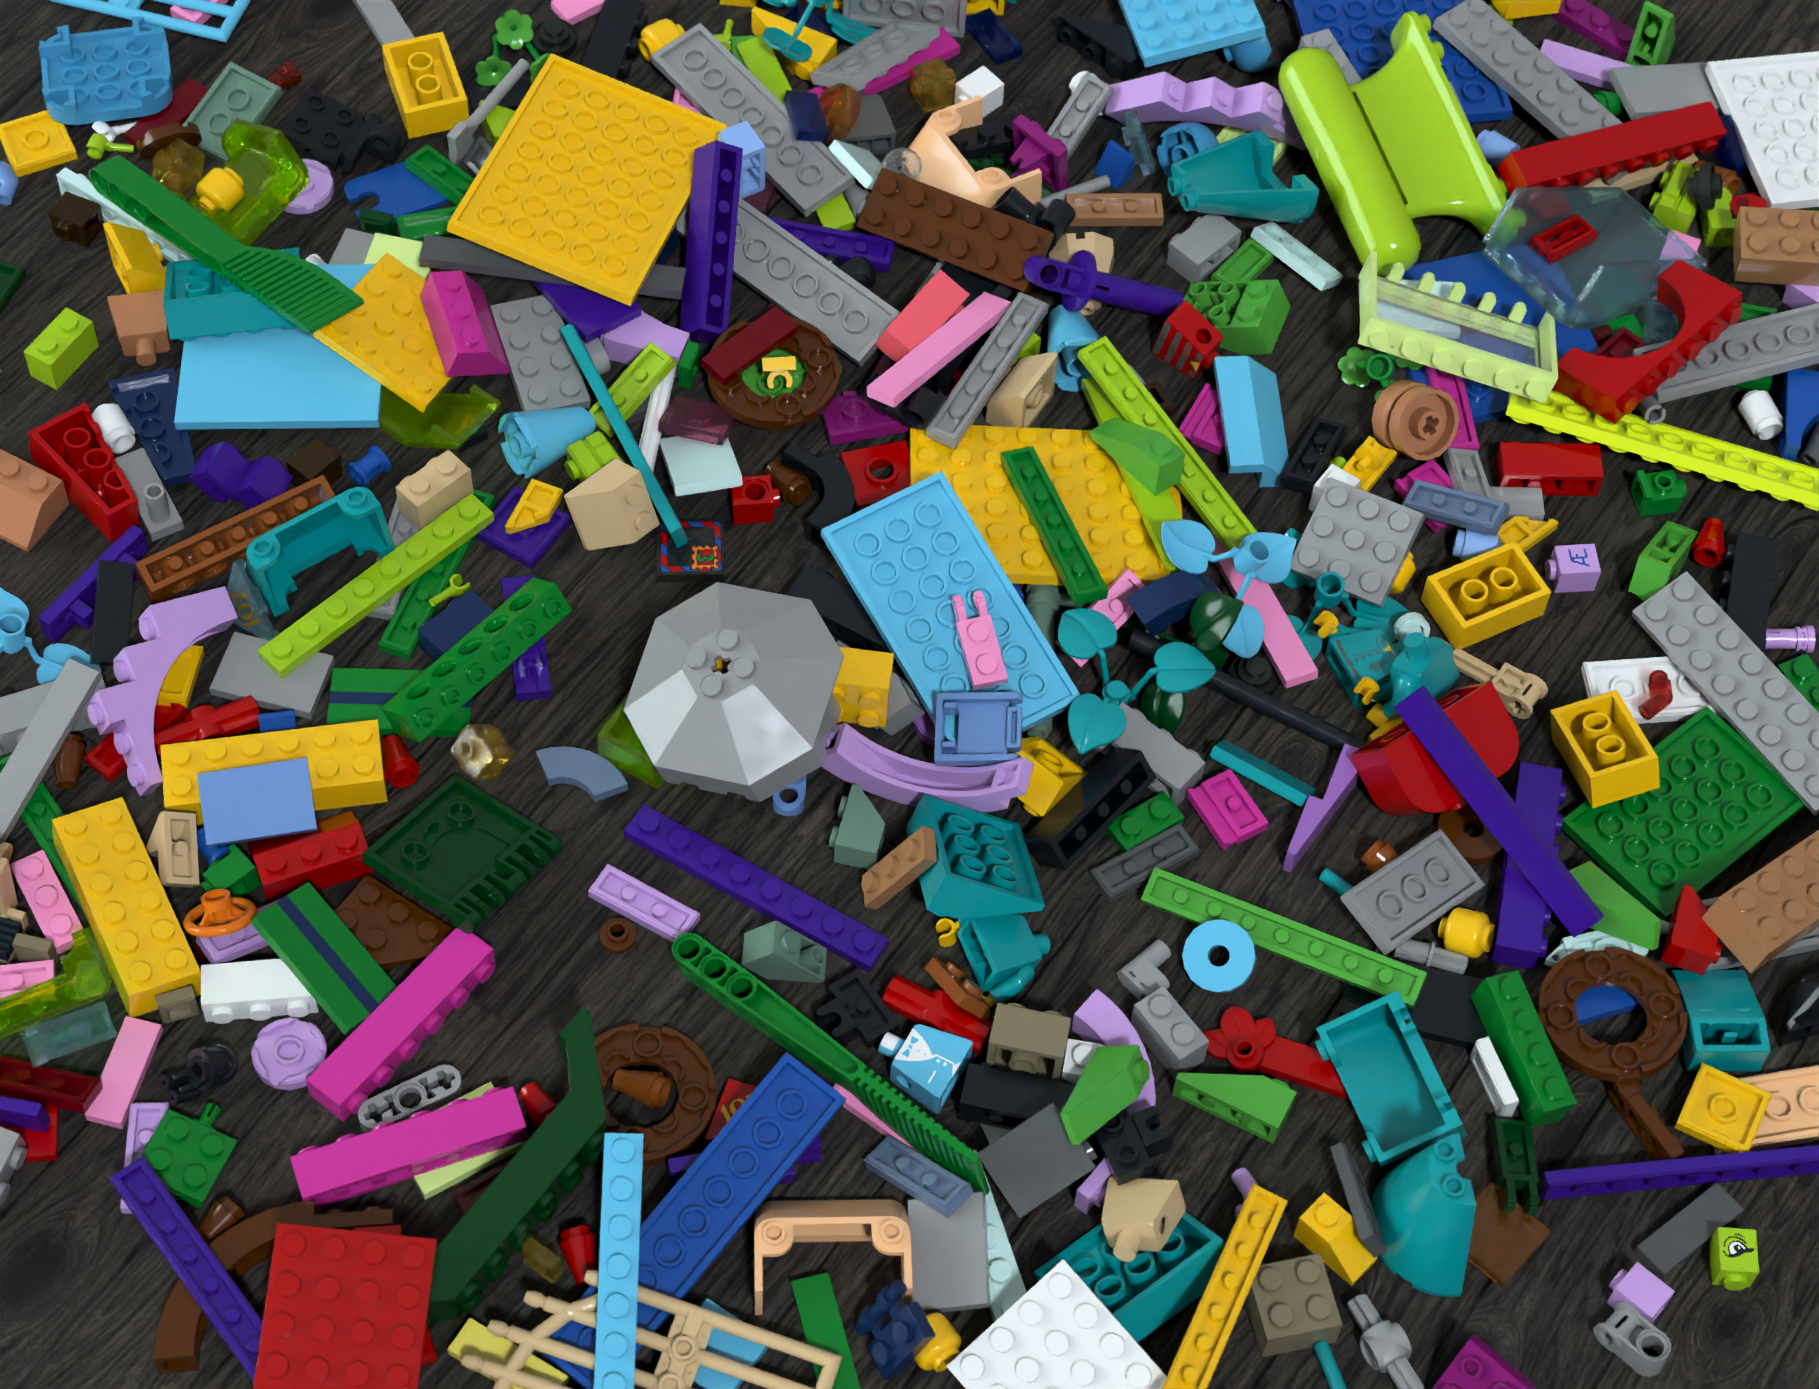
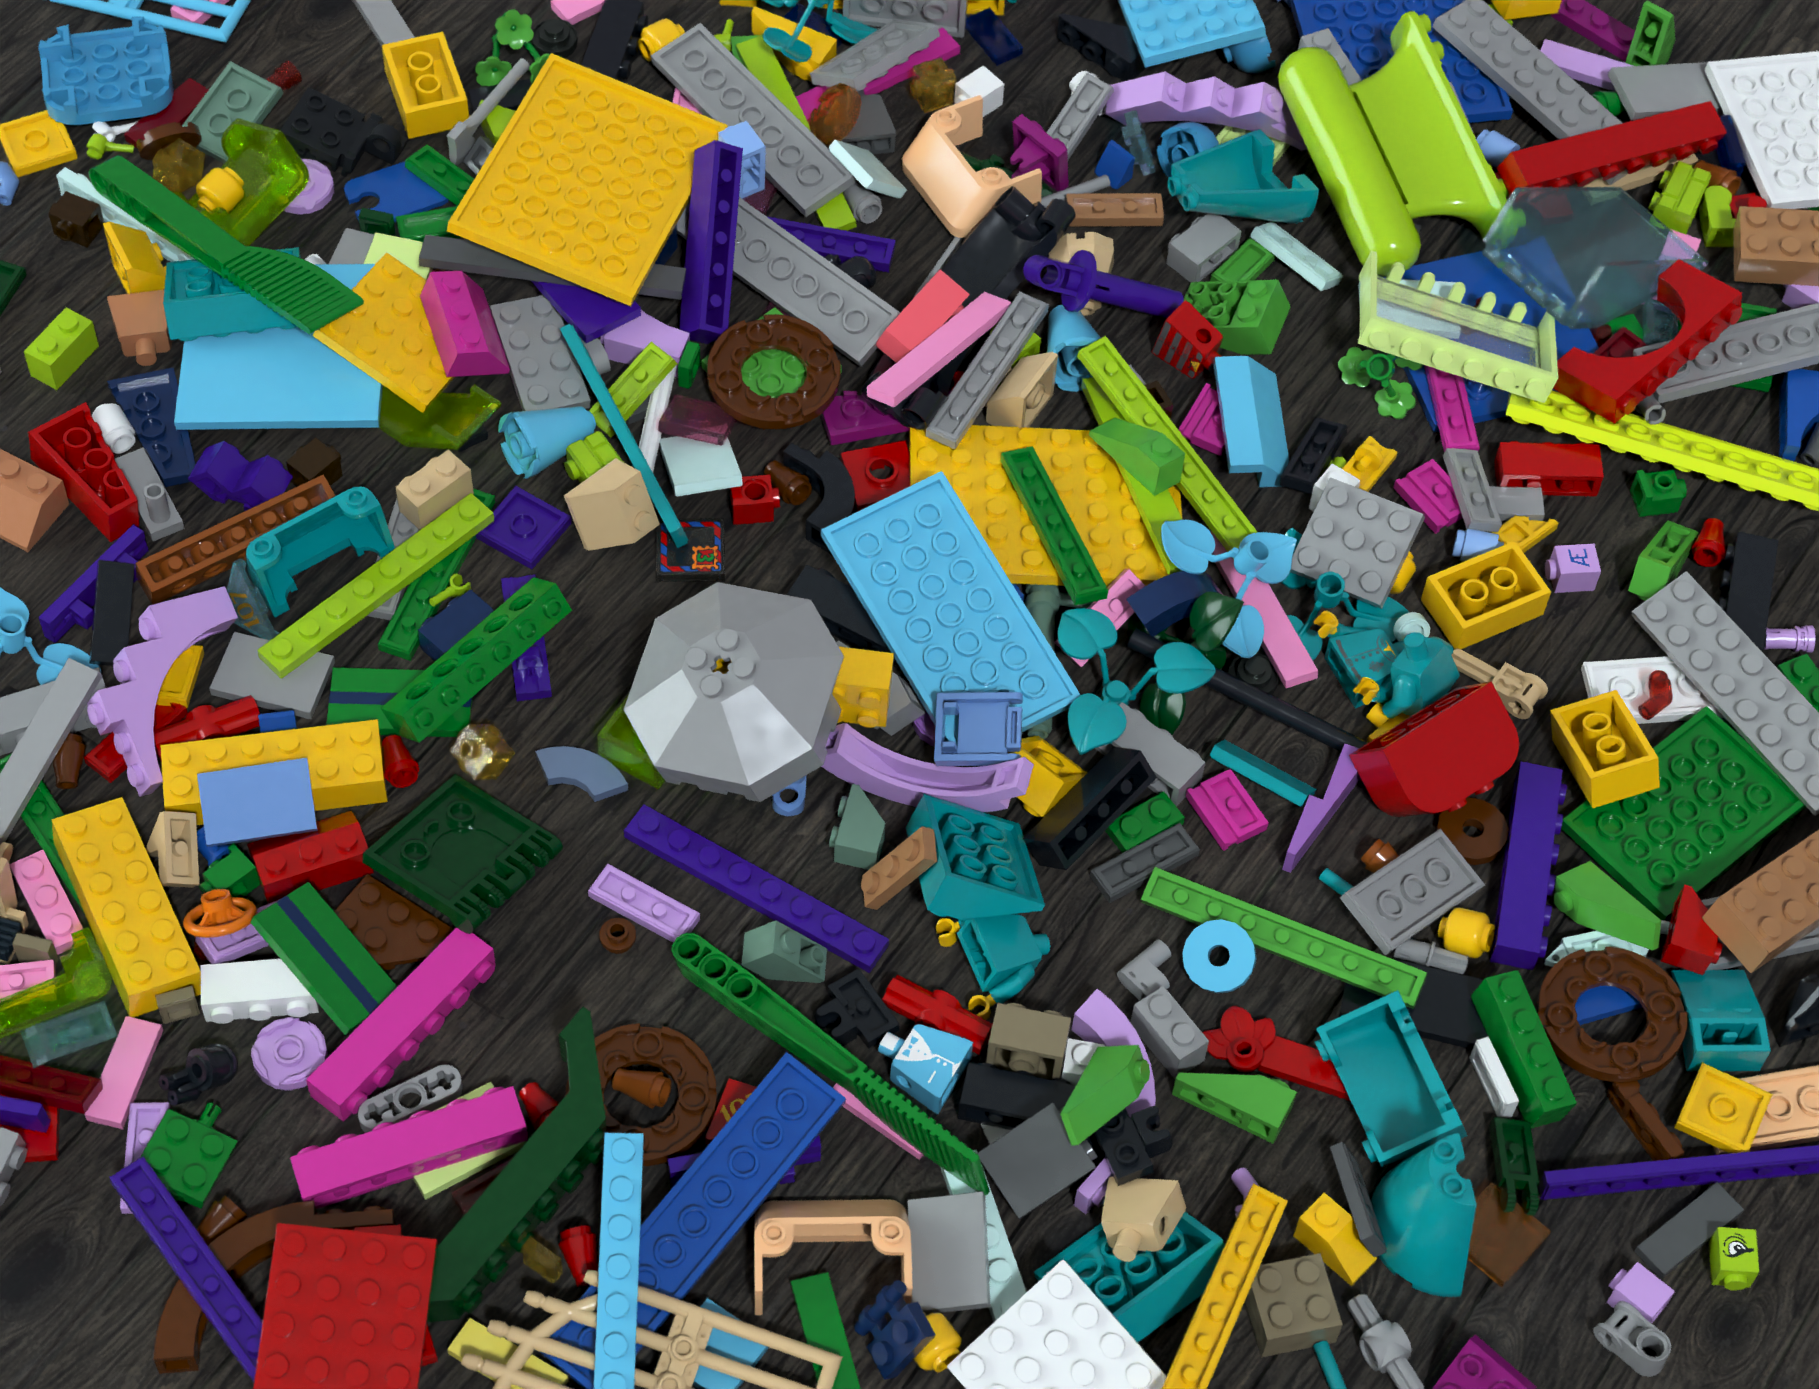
(368, 466): blue bush -> none
(534, 506): yellow tile -> none
(749, 345): dark red tile -> none
(778, 367): yellow tile -> none
(806, 116): clear blue tile -> none
(904, 157): clear head -> none
(918, 1176): sand blue tile -> none
(953, 229): reddish brown plate -> none
(960, 990): dark orange plate -> none
(979, 644): bright pink hinge -> none
(984, 139): black plate -> none
(1415, 419): nougat wheel -> none
(1457, 507): sand blue tile -> none
(1498, 811): dark purple tile -> none
(1567, 242): red tile -> none
(1705, 186): pearl dark grey plate -> none
(1761, 414): white brick -> none

